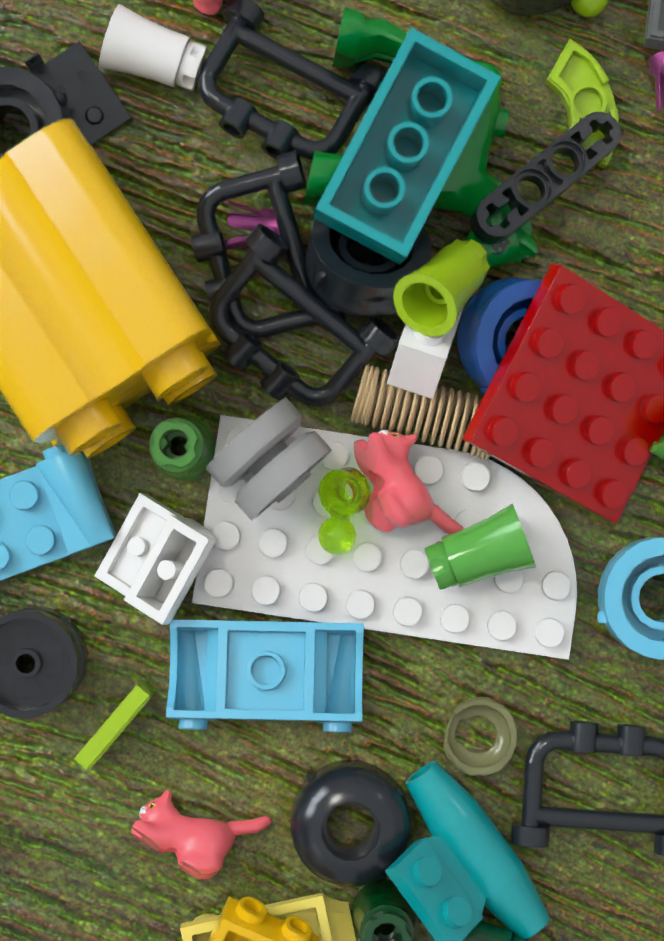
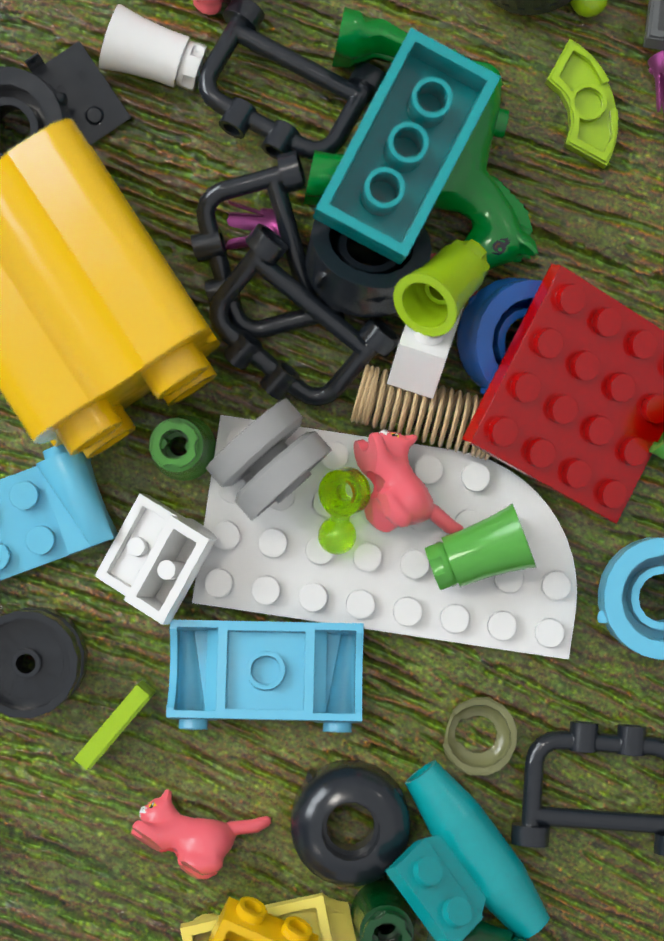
(544, 175): black beam -> none

